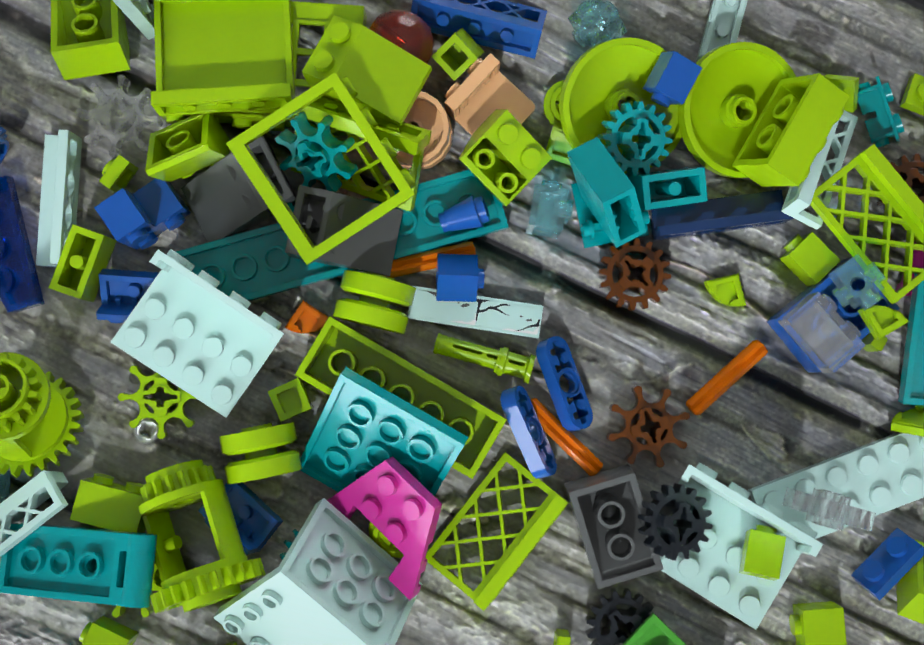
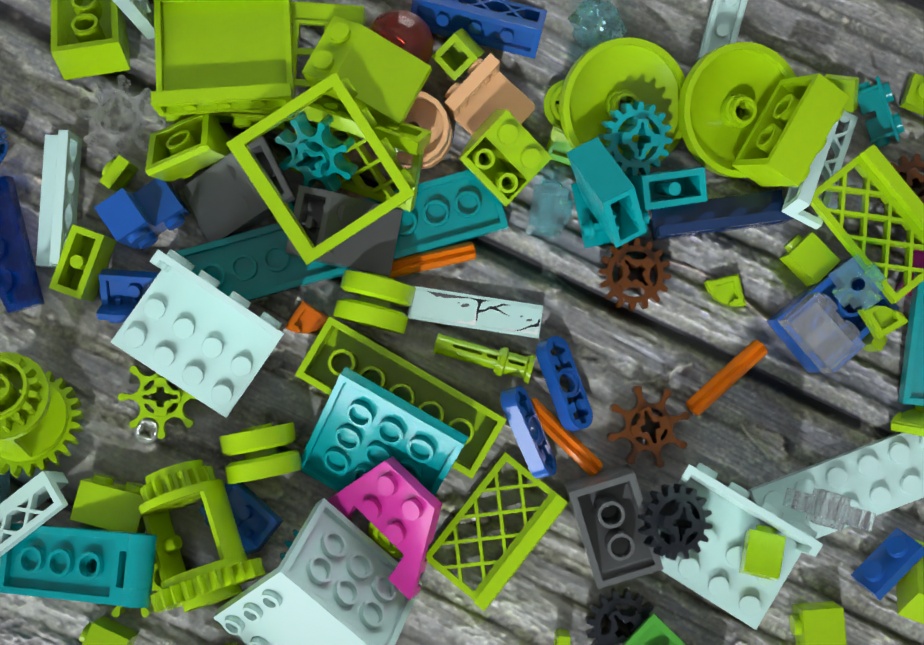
(290, 399): lime plate -> none
(458, 277): blue brick -> none
(465, 215): blue cone -> none
(671, 79): blue brick -> none

